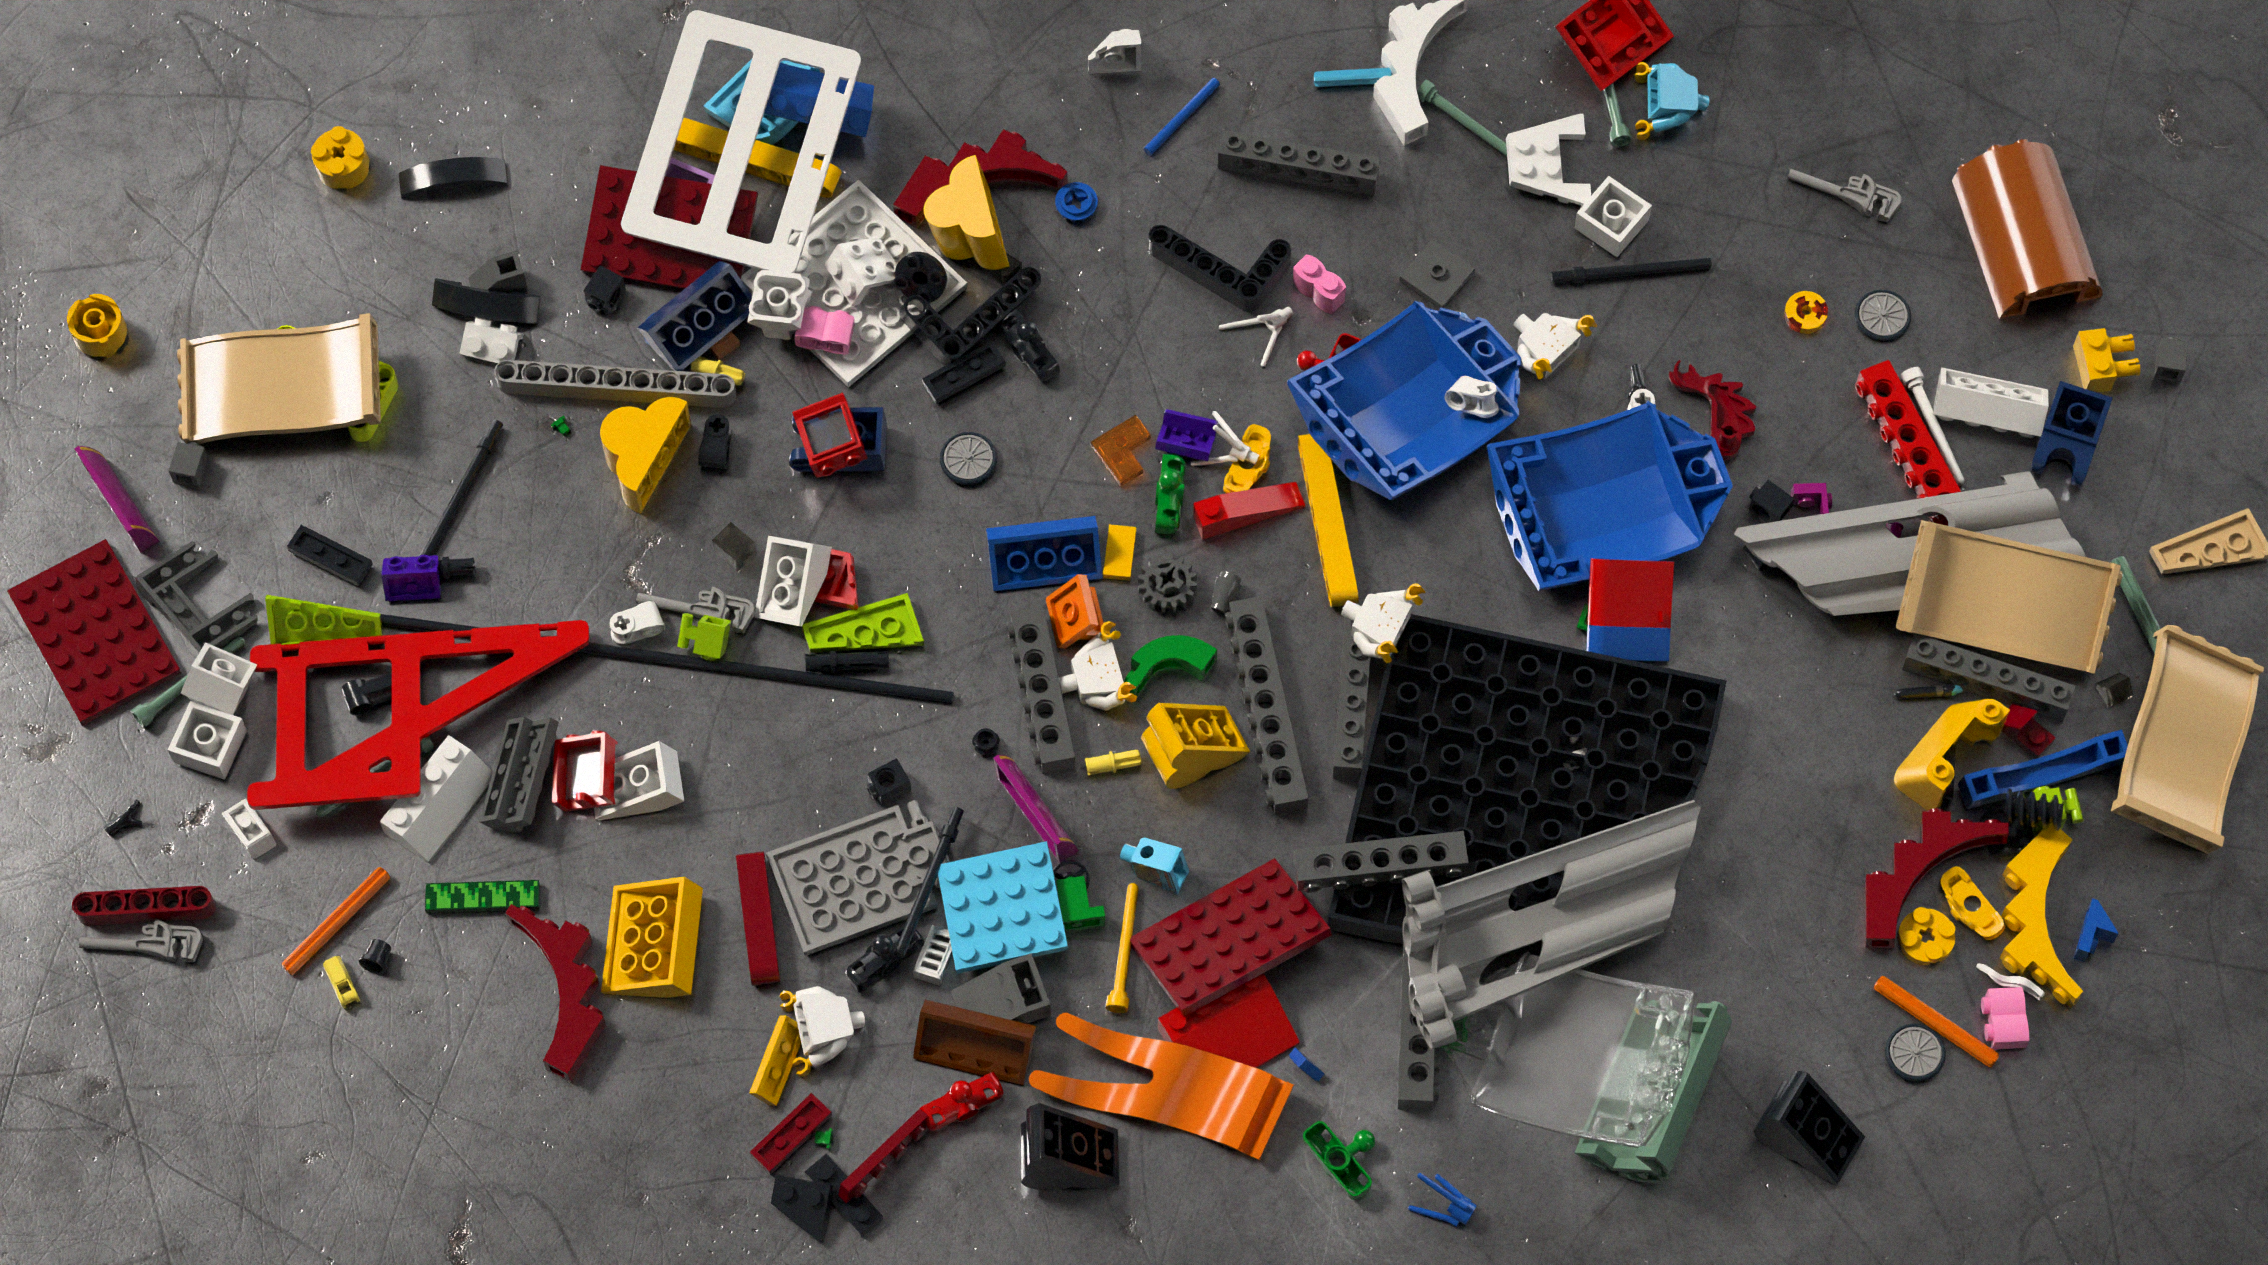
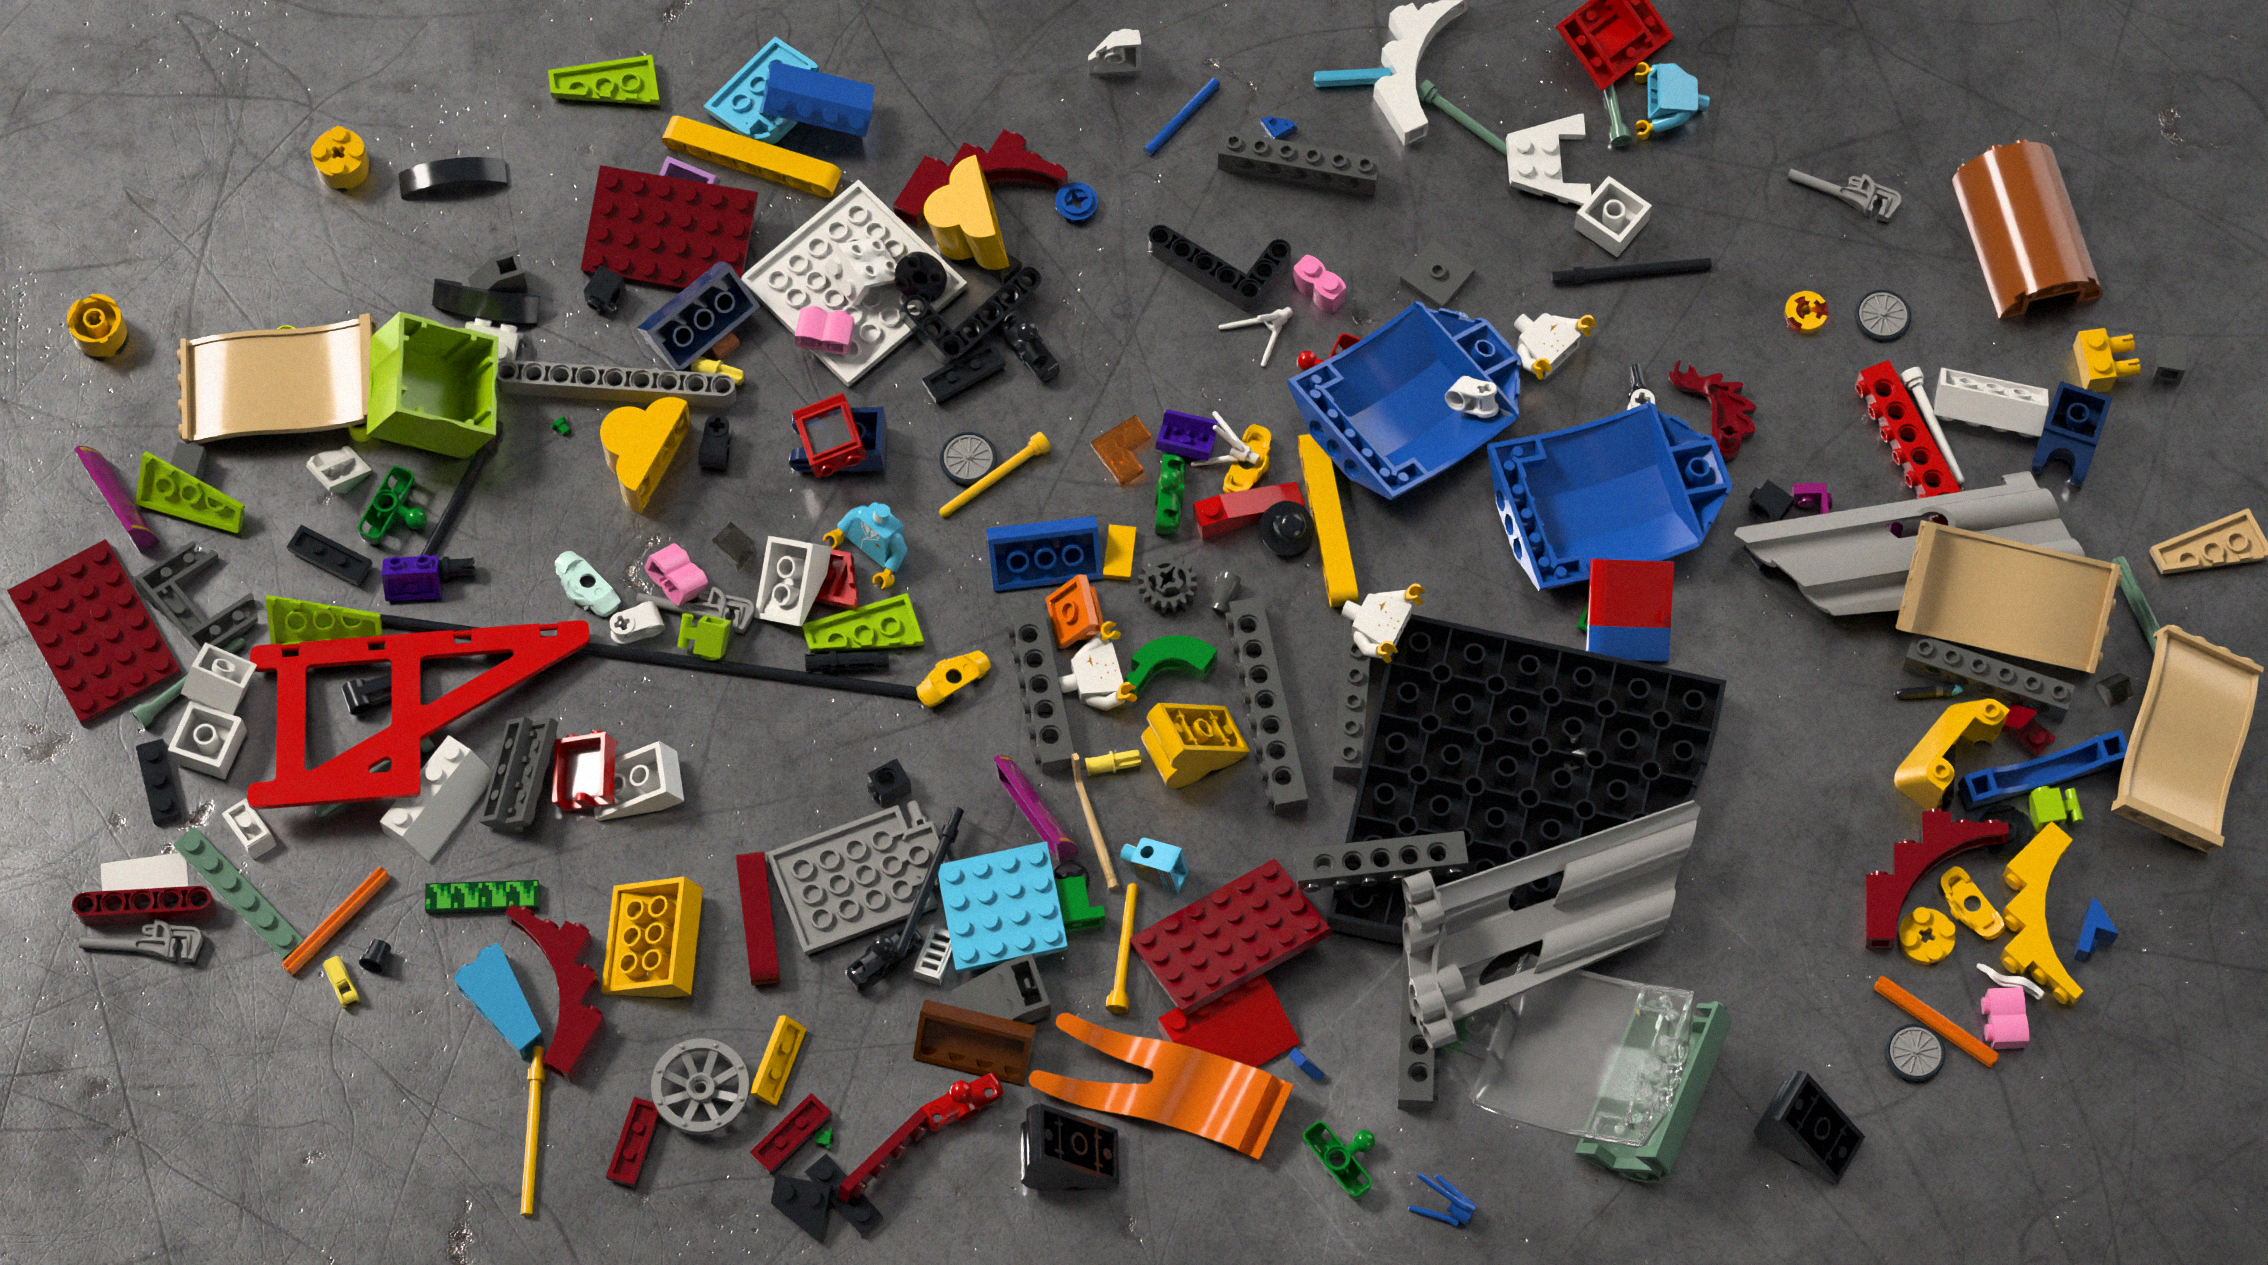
(123, 820): black bar -> none
(144, 873): none -> white sticker
(158, 781): none -> black plate
(184, 496): none -> lime wing
(238, 893): none -> sand green plate
(339, 469): none -> white slope
(382, 519): none -> green piece
(432, 386): none -> lime tile
(498, 997): none -> dark azure slope
(536, 1077): none -> yellow bar
(599, 598): none -> light aqua piece
(608, 81): none -> lime wing
(633, 1142): none -> dark red plate
(676, 574): none -> bright pink brick
(700, 1080): none -> light grey wheel
(711, 233): white door -> none
(779, 303): white piece -> none
(822, 1024): white torso -> none
(877, 535): none -> medium azure torso
(937, 688): none -> yellow piece
(981, 736): black plate -> none
(1037, 445): none -> yellow piece
(1097, 838): none -> tan piece
(1277, 127): none -> blue tile
(1286, 528): none -> black plate
(2034, 810): black piece -> none

